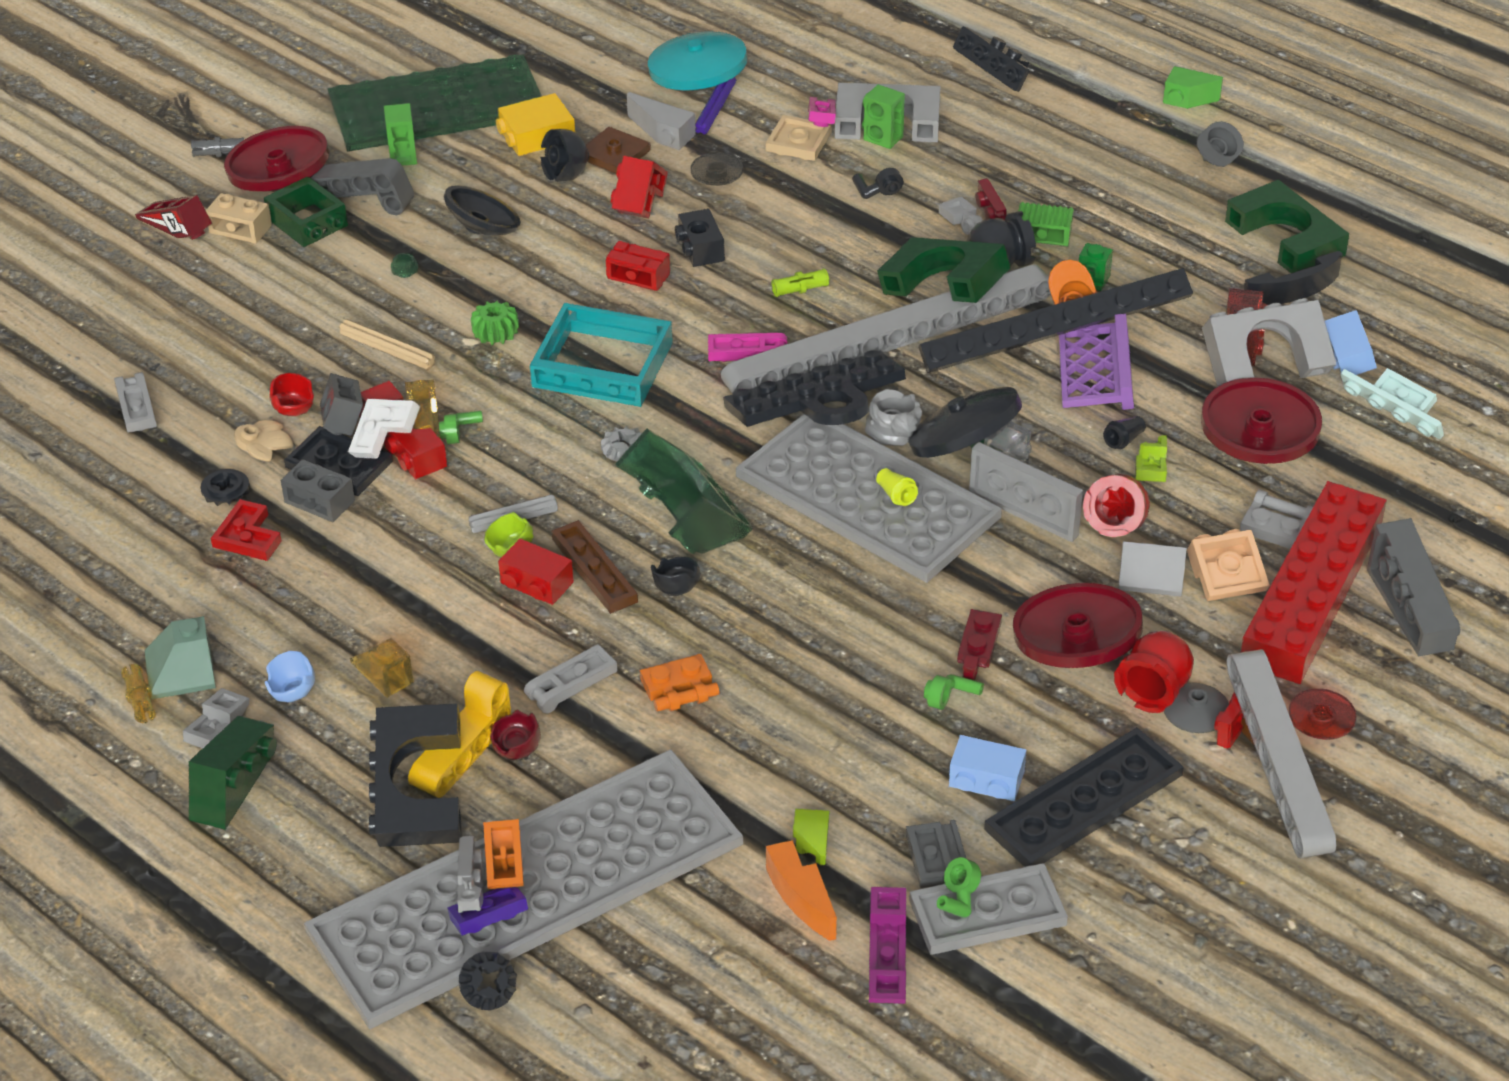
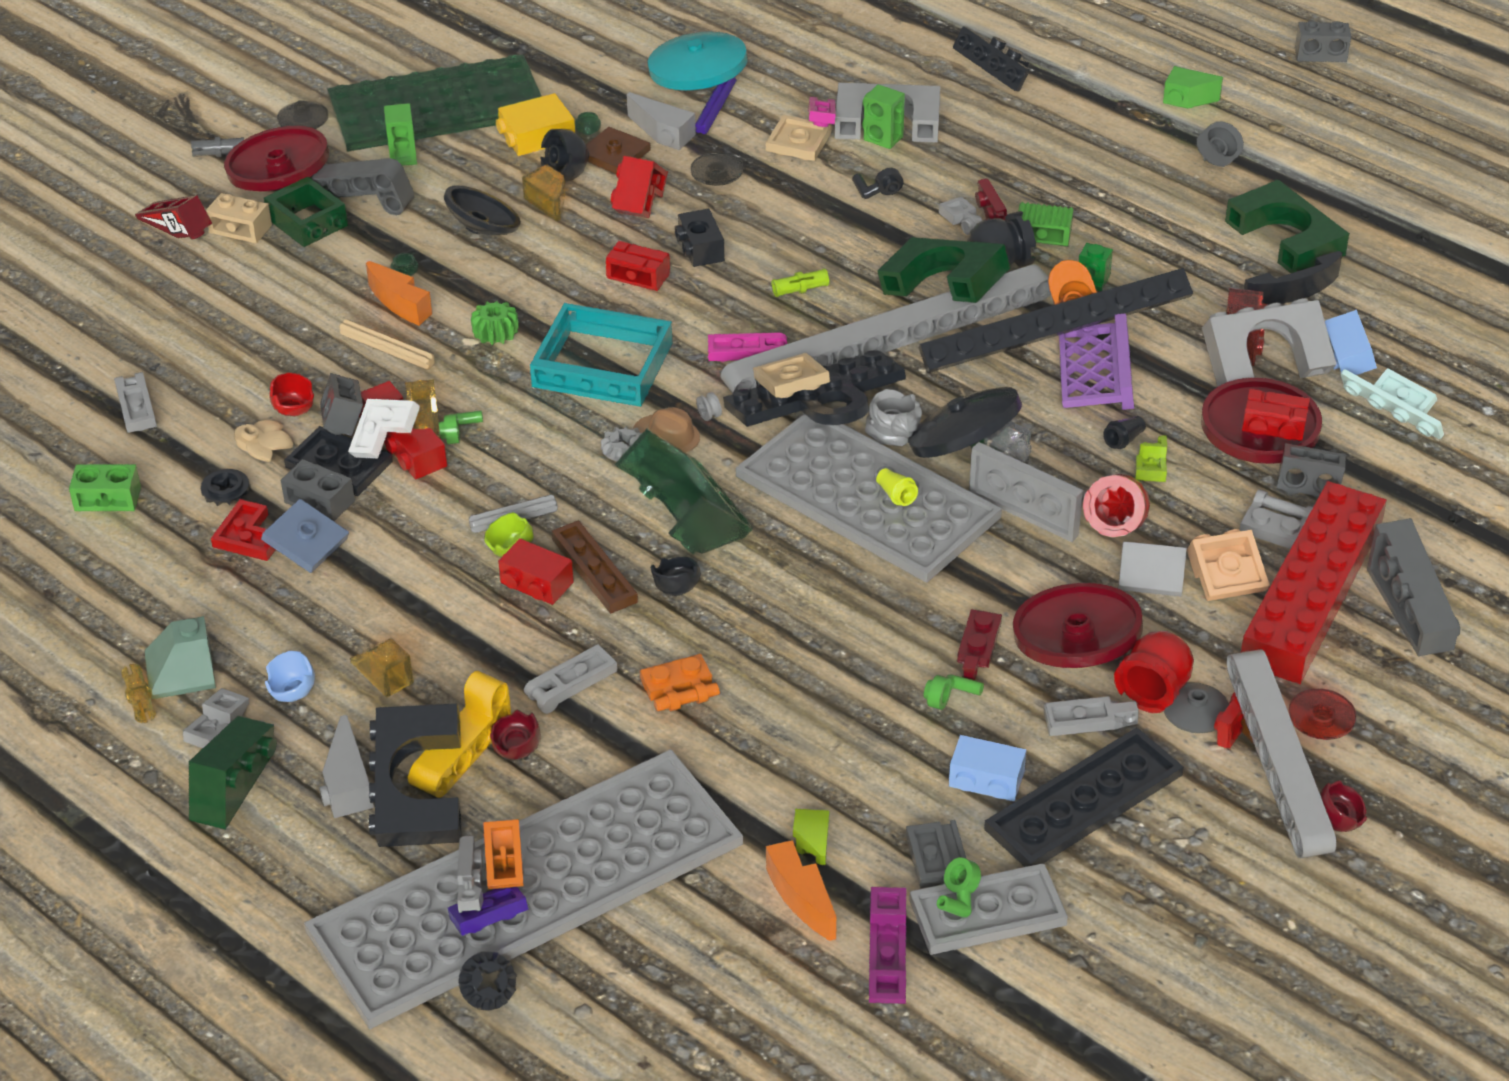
(105, 487): none -> bright green brick
(303, 114): none -> clear smoke dish
(305, 535): none -> sand blue plate
(344, 774): none -> light grey slope
(399, 293): none -> orange slope
(545, 191): none -> clear yellow slope
(588, 123): none -> clear green plate
(672, 425): none -> medium nougat piece
(709, 406): none -> light grey bush
(791, 375): none -> tan plate
(1089, 715): none -> light grey hinge
(1275, 415): none -> red brick
(1312, 464): none -> dark grey brick
(1322, 46): none -> dark grey brick
(1343, 806): none -> dark red hair

